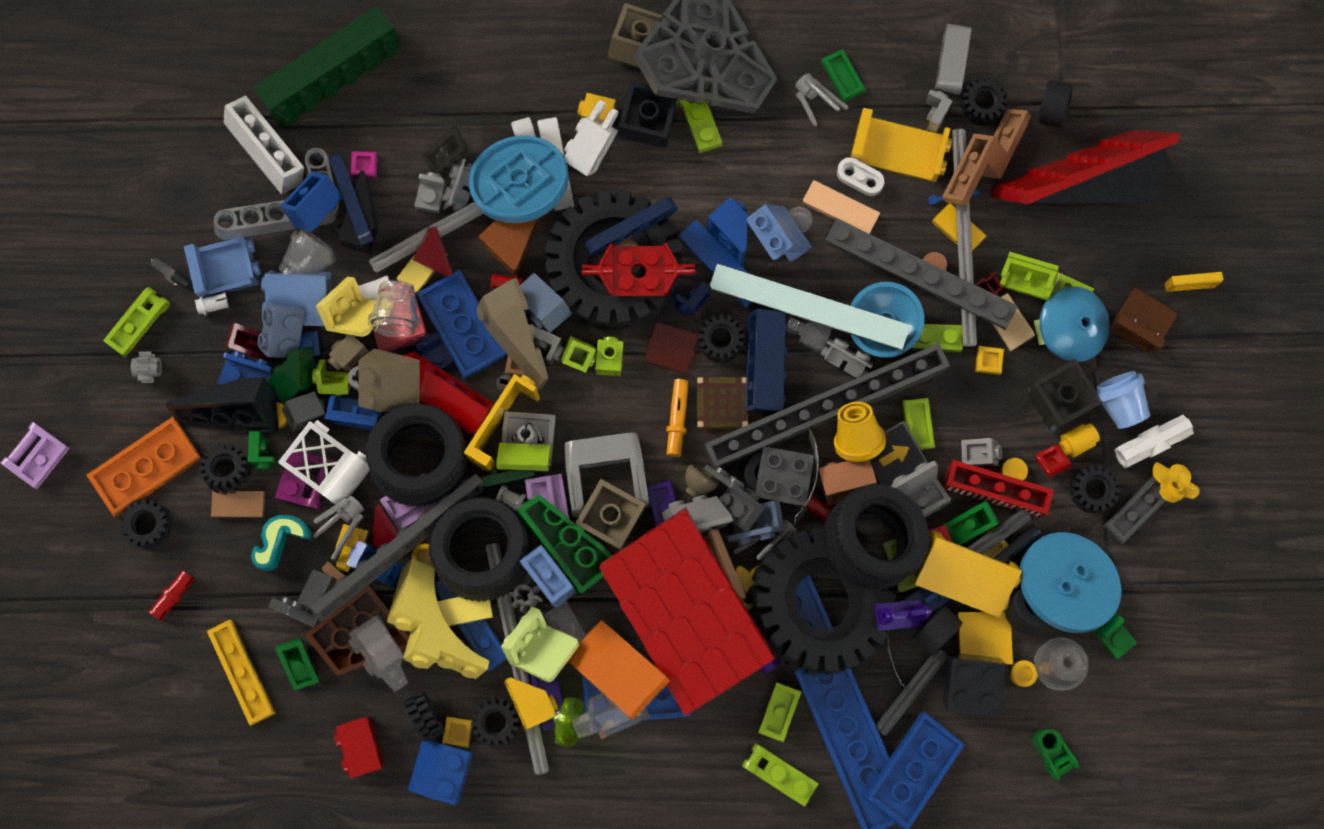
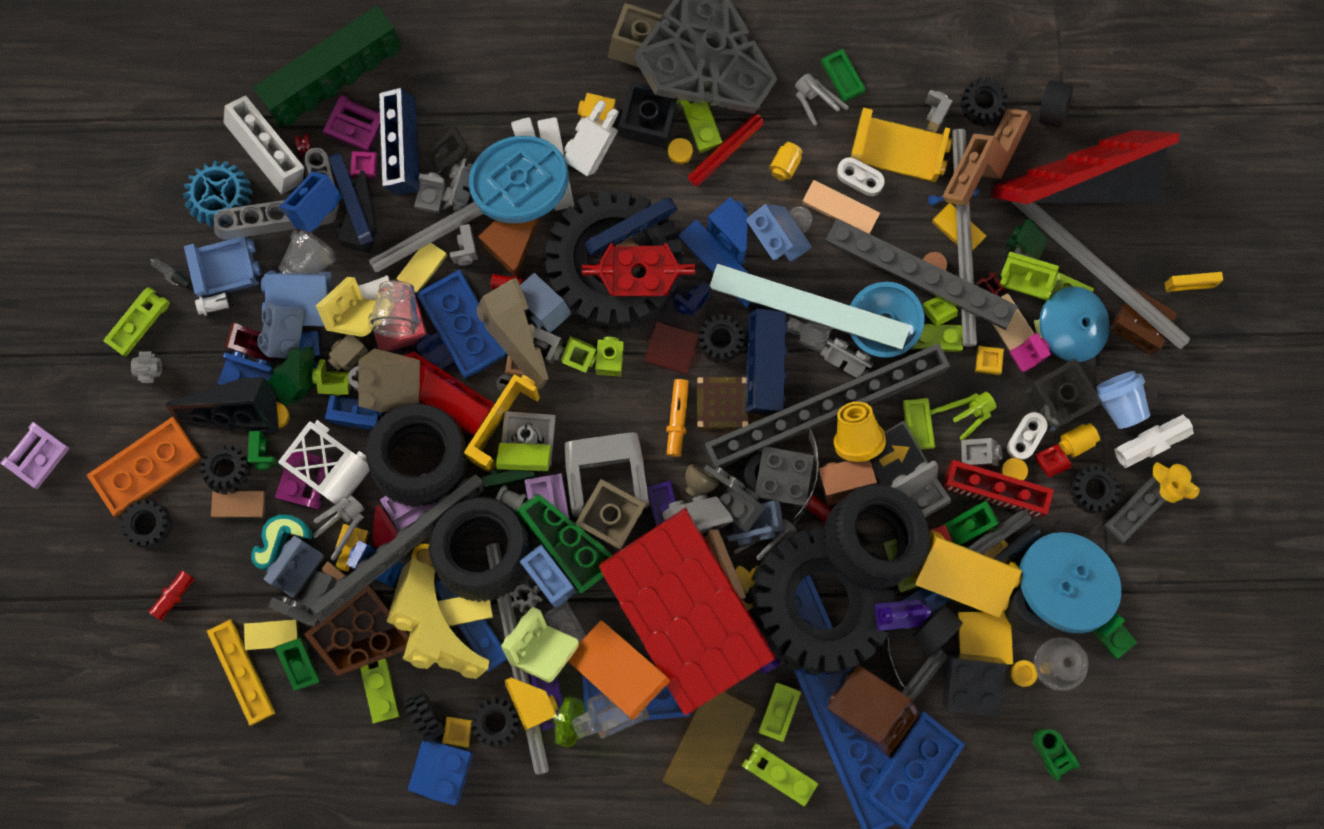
(234, 179): none -> dark azure gear
(269, 634): none -> light yellow tile
(293, 567): none -> sand blue bracket
(302, 410): dark grey brick -> none
(303, 144): none -> dark red bush
(352, 130): none -> magenta plate
(359, 747): red brick -> none
(380, 651): clear hinge -> none
(380, 692): none -> lime plate
(399, 142): none -> dark blue brick
(432, 253): dark red slope -> none
(466, 242): none -> light grey bracket
(680, 151): none -> yellow tile
(709, 747): none -> clear yellow tile
(726, 149): none -> red axle
(786, 161): none -> yellow brick
(873, 709): none -> reddish brown slope
(939, 310): none -> lime plate
(953, 59): light grey beam -> none
(979, 405): none -> lime plant
(1026, 437): none -> white plate
(1027, 240): none -> dark green slope
(1031, 352): none -> dark pink bracket
(1104, 273): none -> light grey axle

